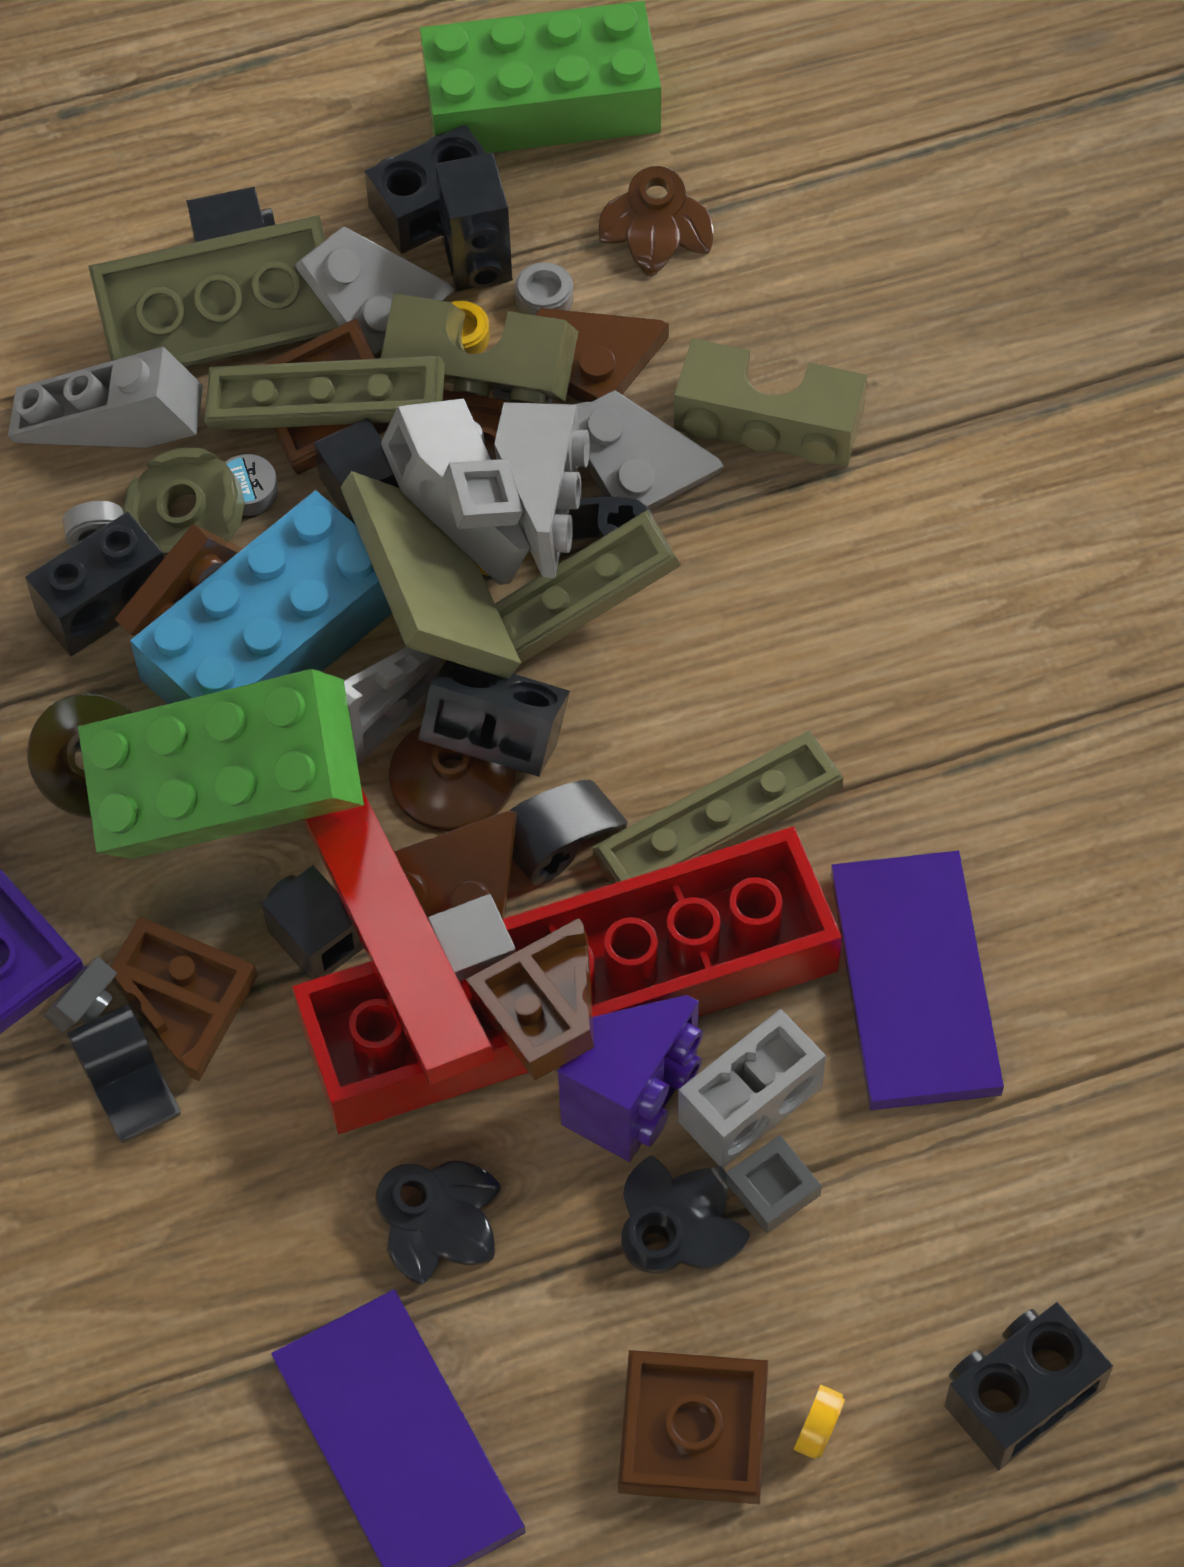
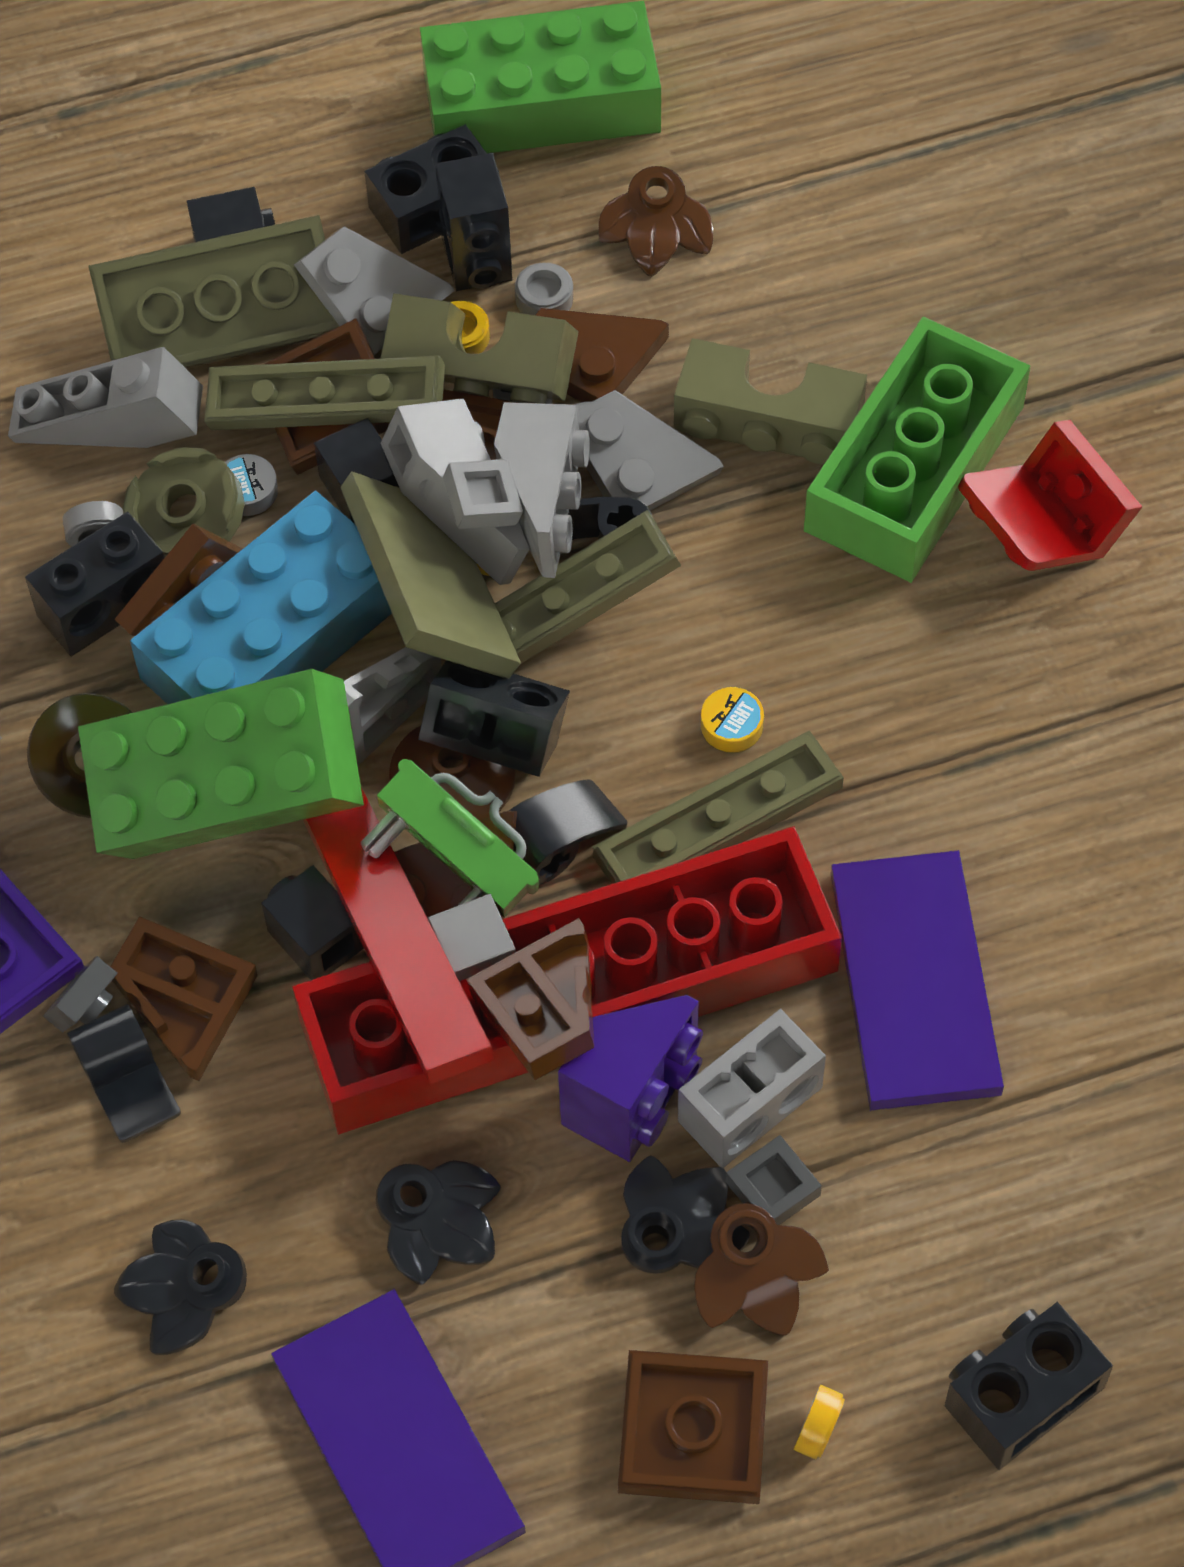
(172, 1285): none -> black plate
(454, 835): none -> bright green piece
(732, 719): none -> tile
(759, 1280): none -> reddish brown plate
(915, 438): none -> bright green brick
(1056, 505): none -> red bracket

